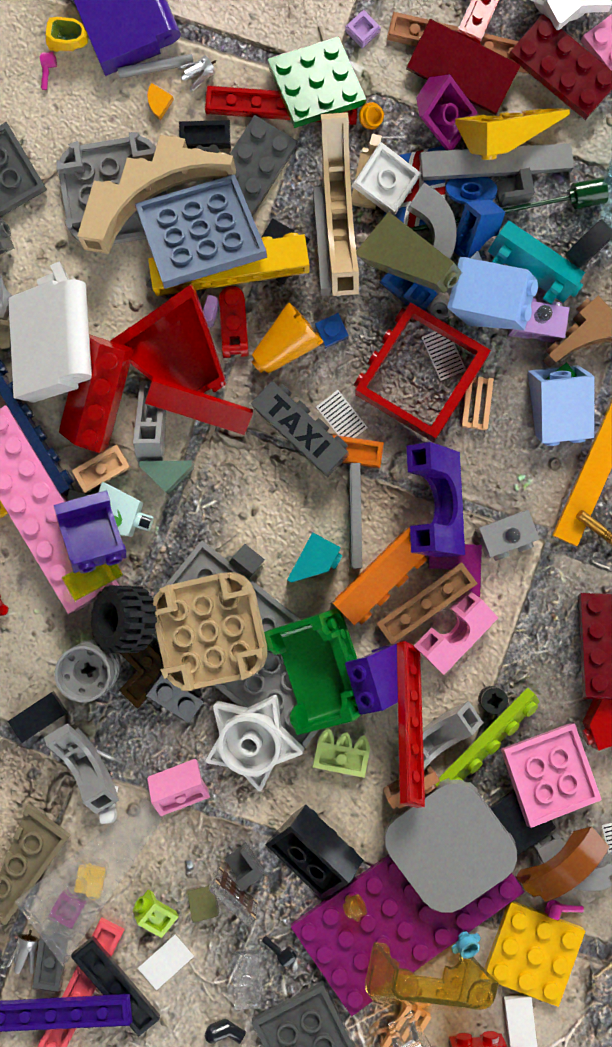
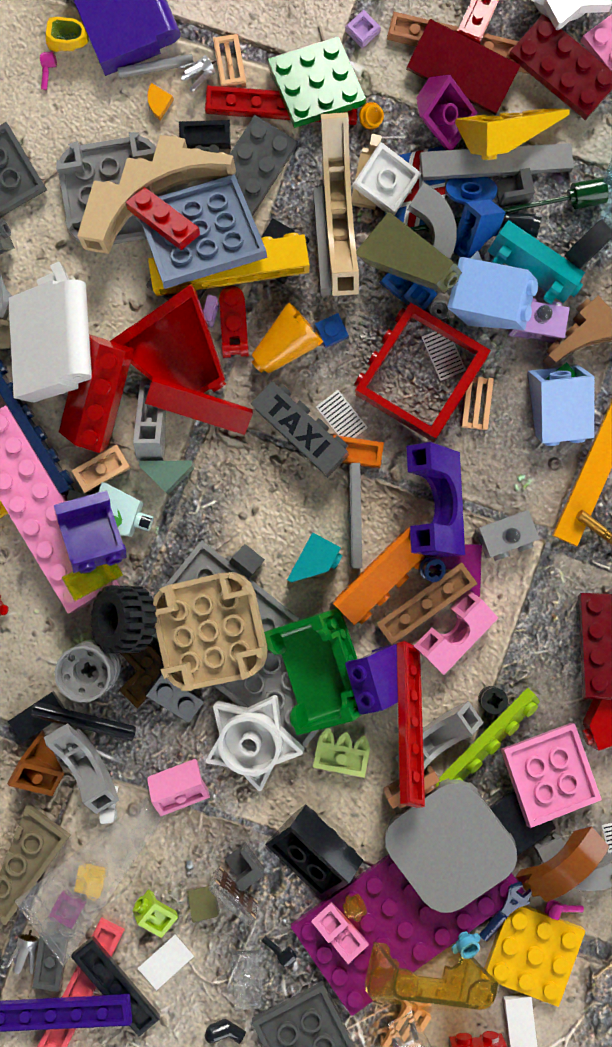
(37, 769): none -> dark orange slope
(83, 721): none -> black axle
(163, 218): none -> plate
(232, 82): none -> light nougat tile
(340, 932): none -> bright pink slope
(425, 572): none -> dark blue bush
(513, 901): none -> dark blue piece
(528, 222): none -> black cone

